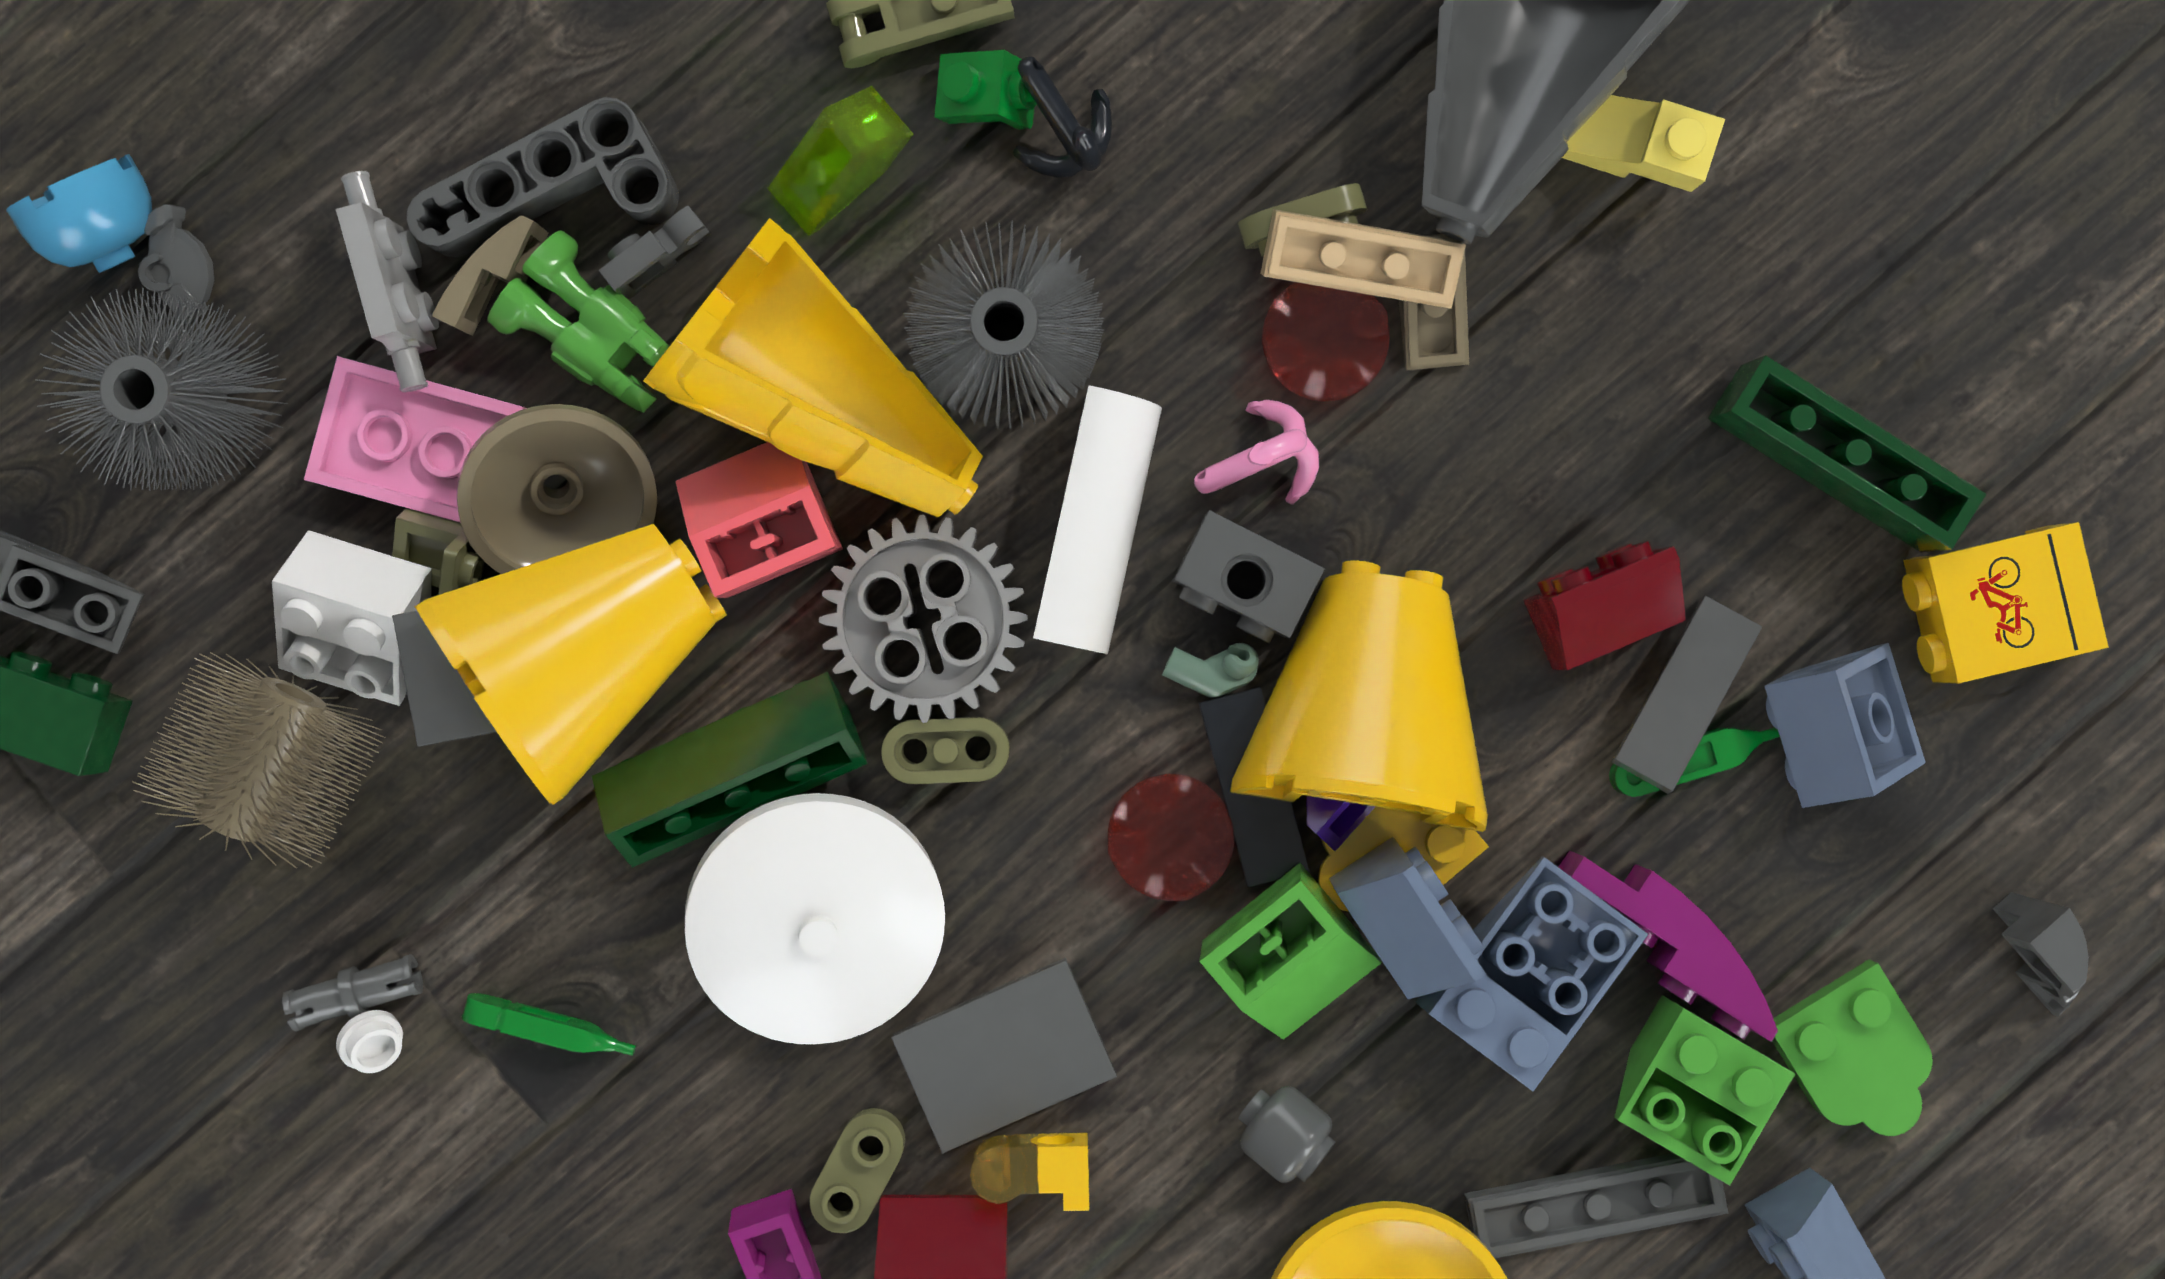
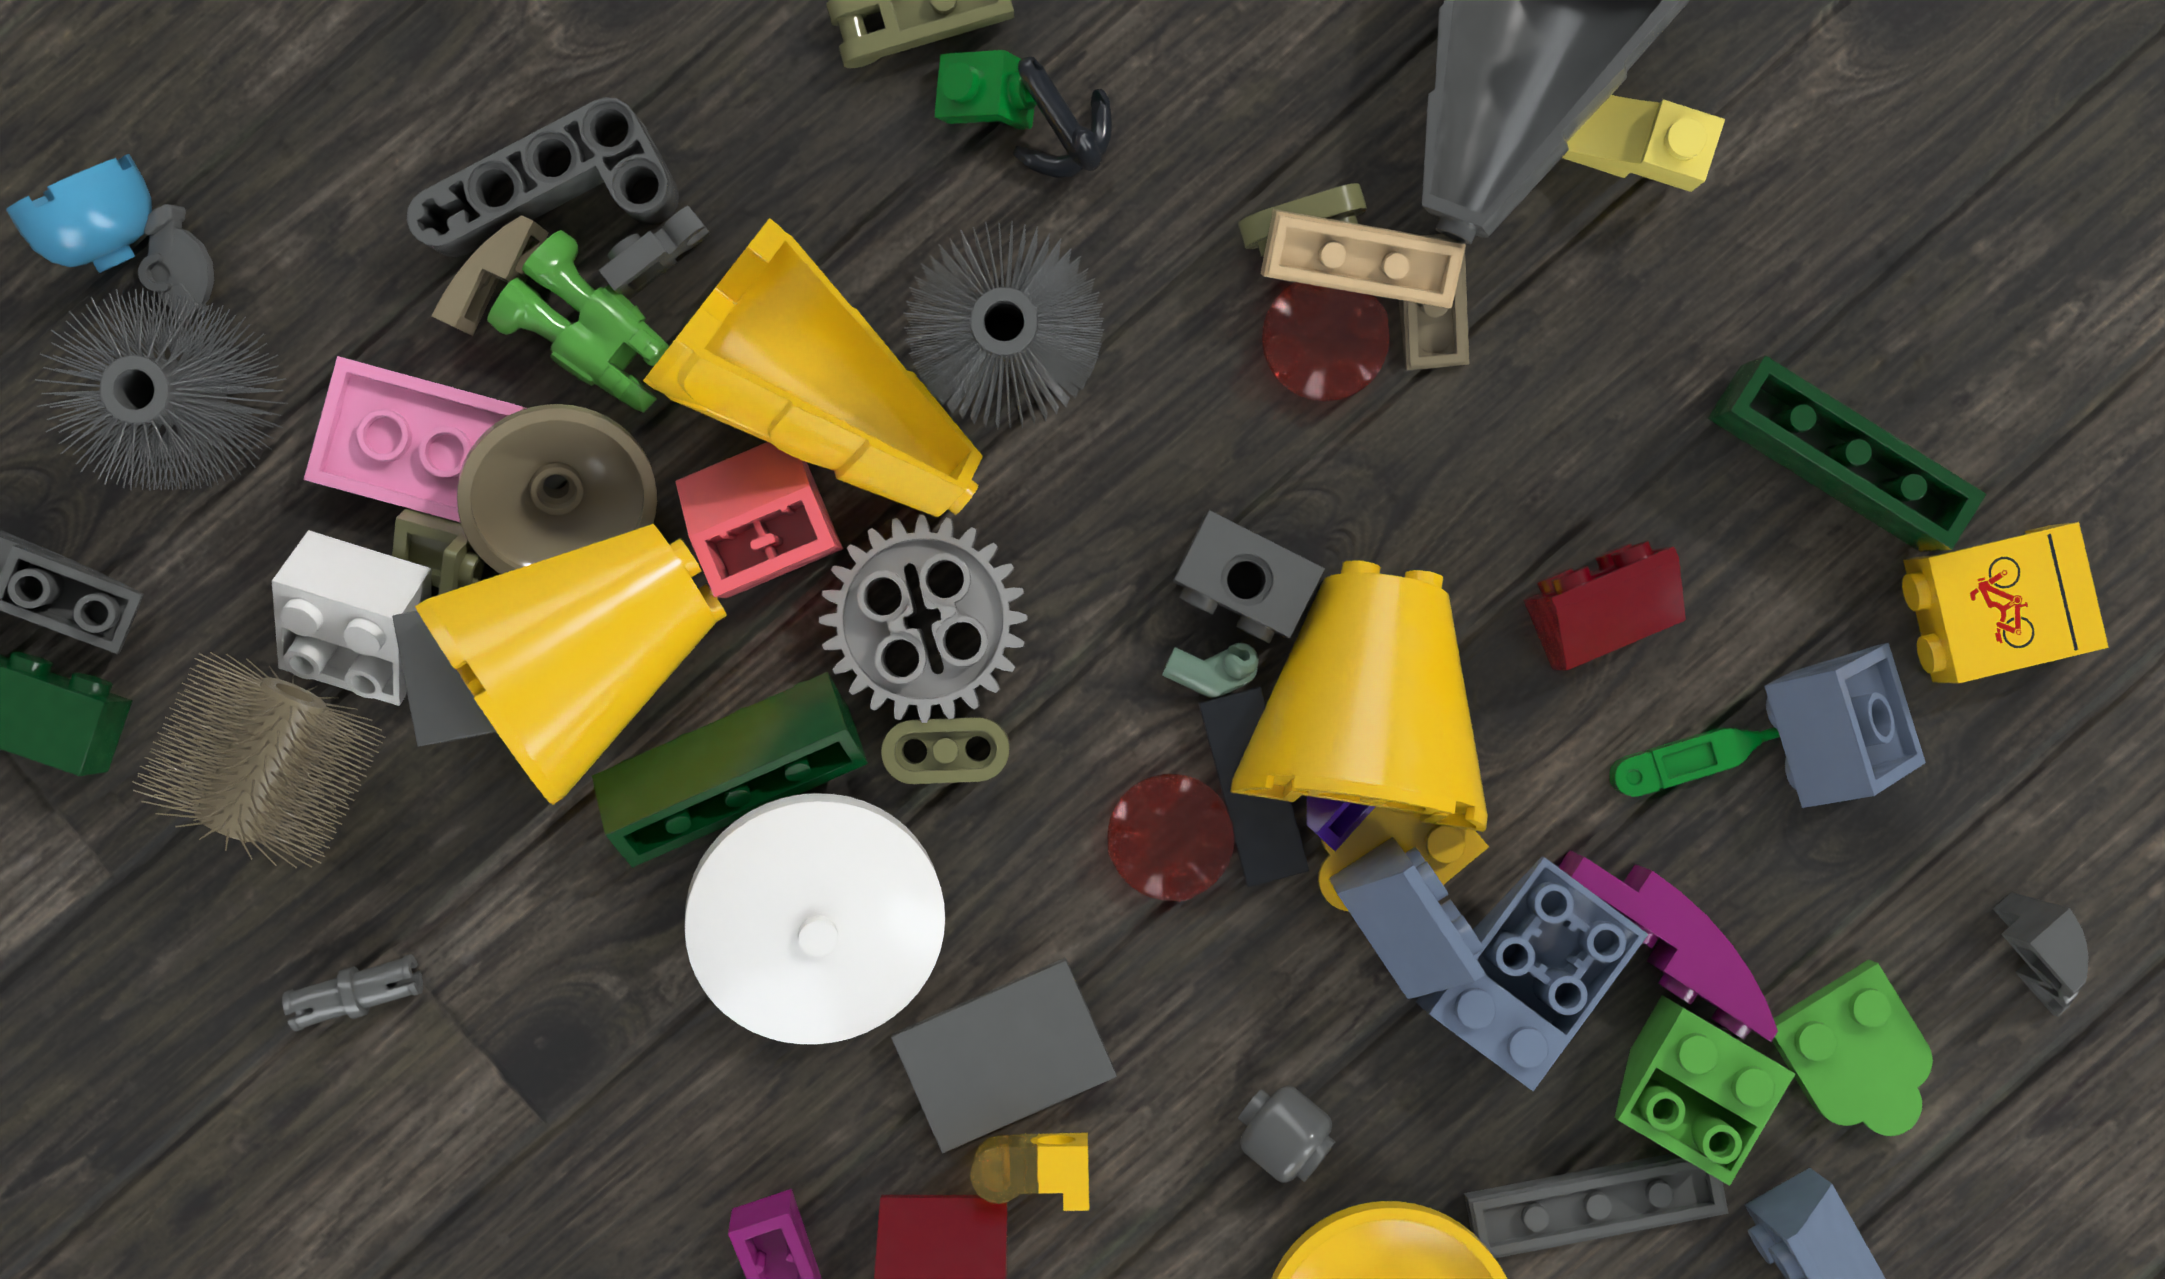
(370, 1041): white plate -> none
(386, 279): light grey plate -> none
(540, 1025): green piece -> none
(839, 158): clear neon green slope -> none
(856, 1172): olive plate -> none
(1097, 520): white brick -> none
(1268, 453): bright pink piece -> none
(1287, 954): bright green slope -> none
(1686, 694): dark grey tile -> none

